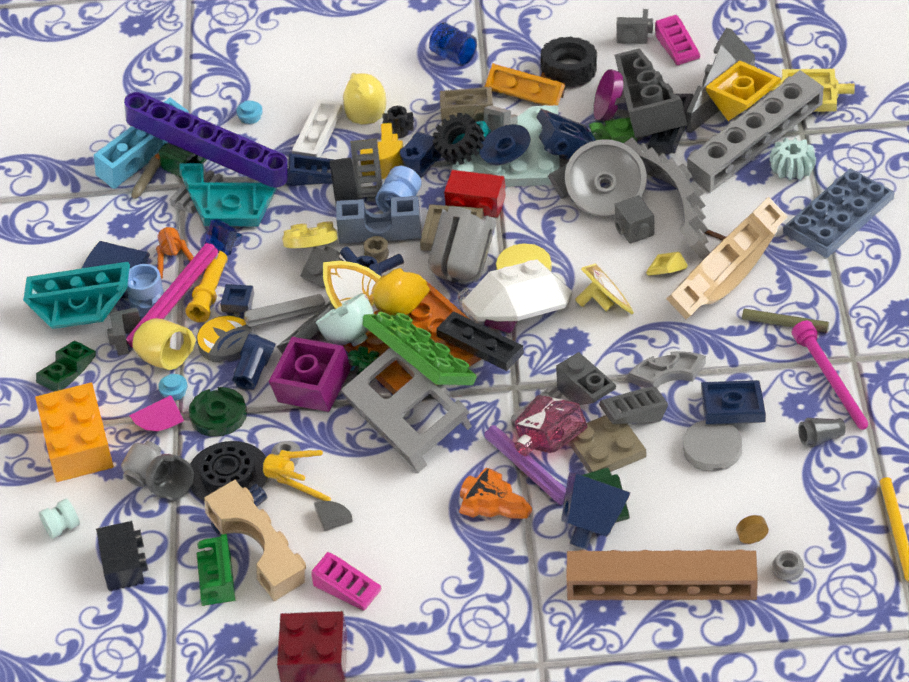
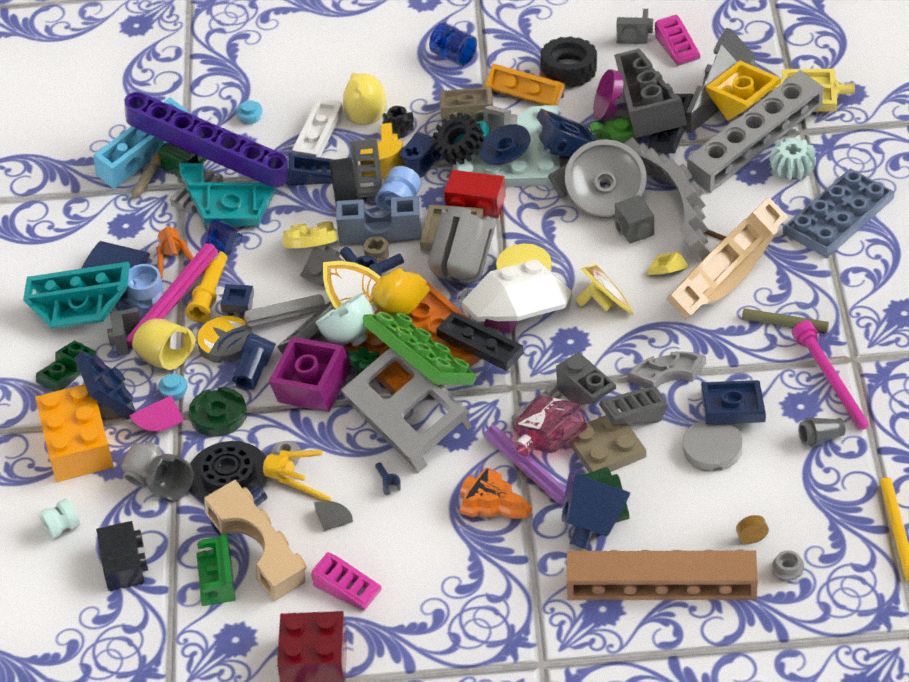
(105, 384): none -> dark blue plate
(388, 479): none -> dark blue hand

